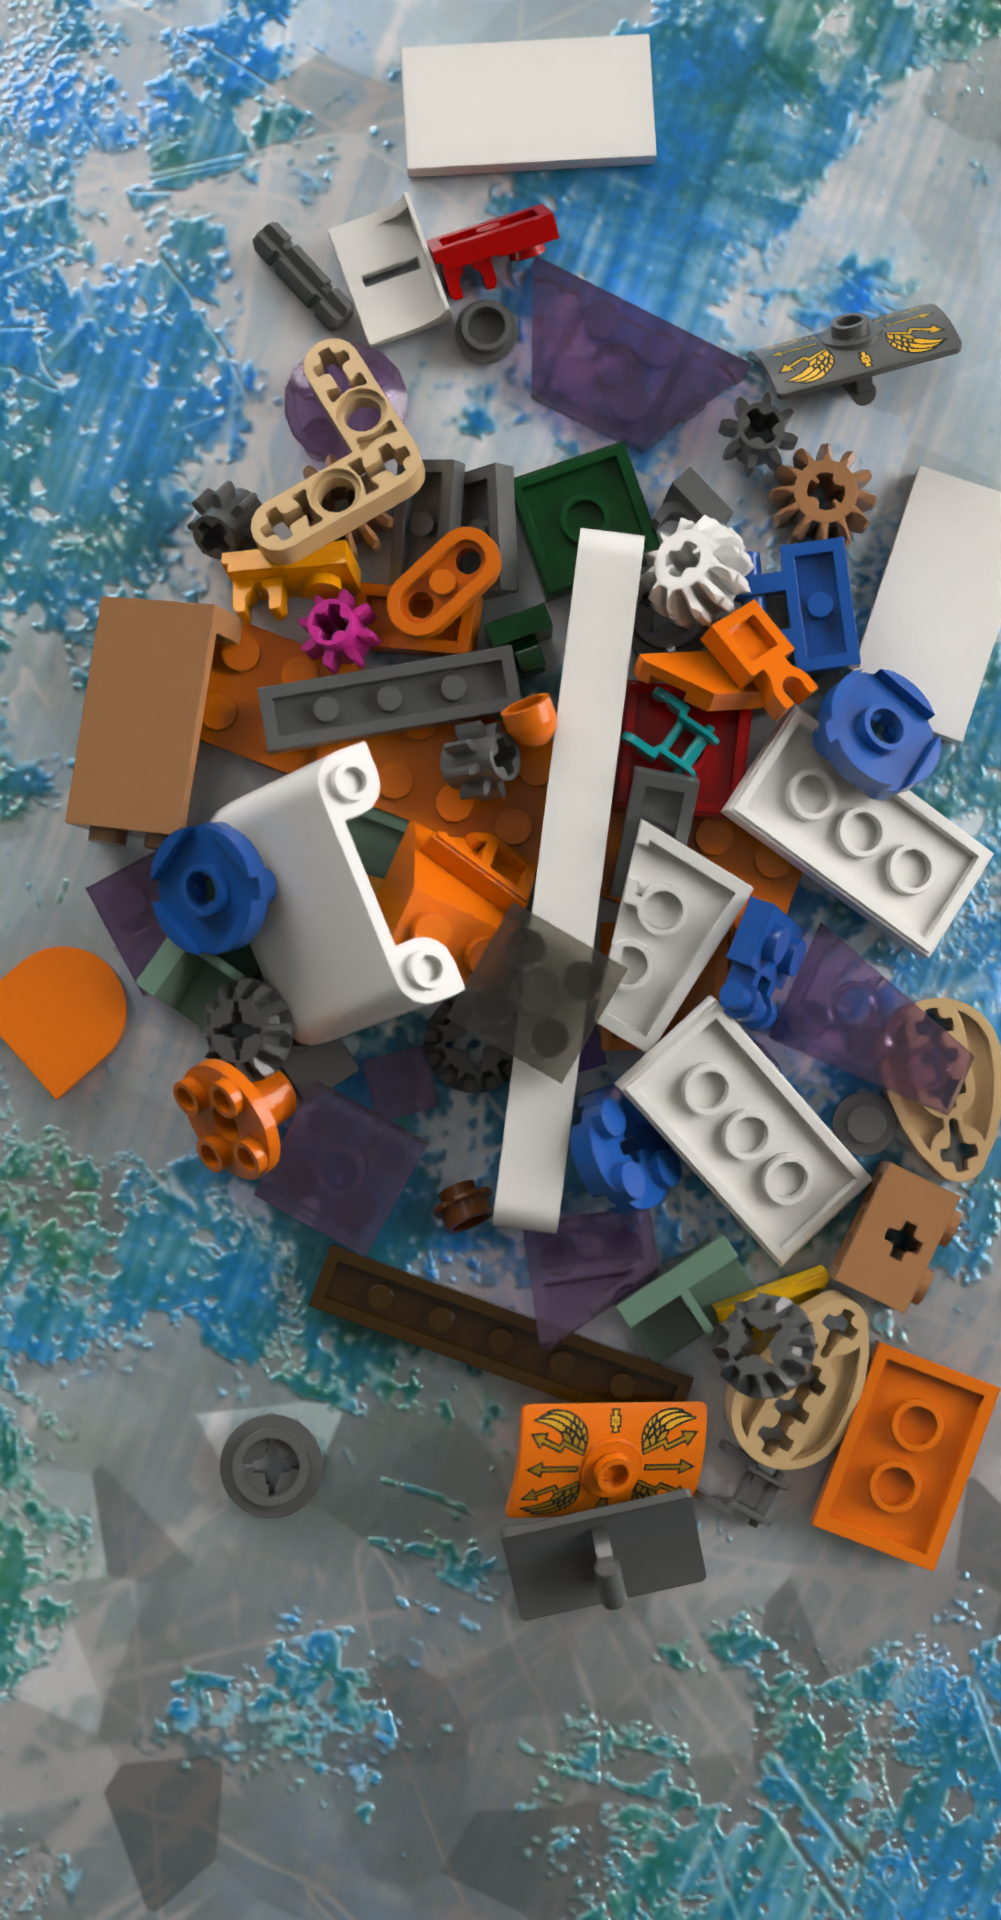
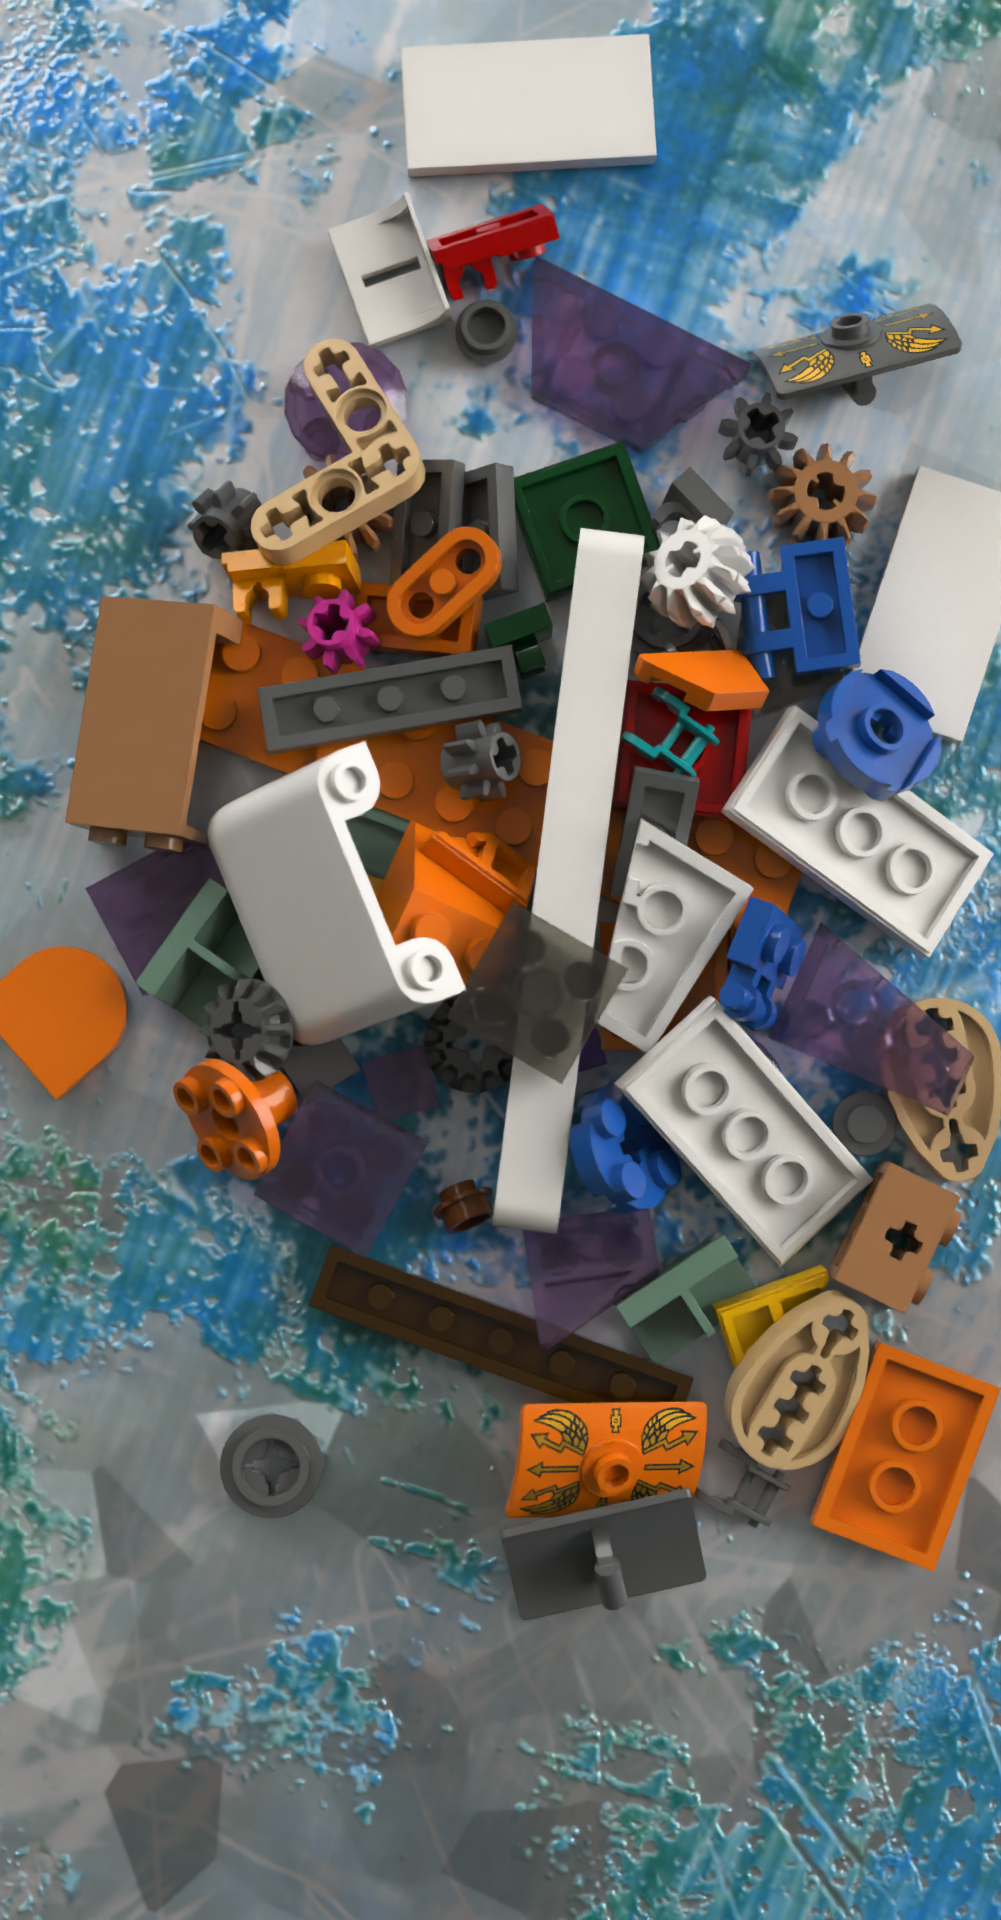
(240, 884): blue plate -> none
(303, 276): dark grey axle -> none
(531, 720): orange hinge -> none
(756, 652): orange plate -> none
(791, 1348): dark grey gear -> none

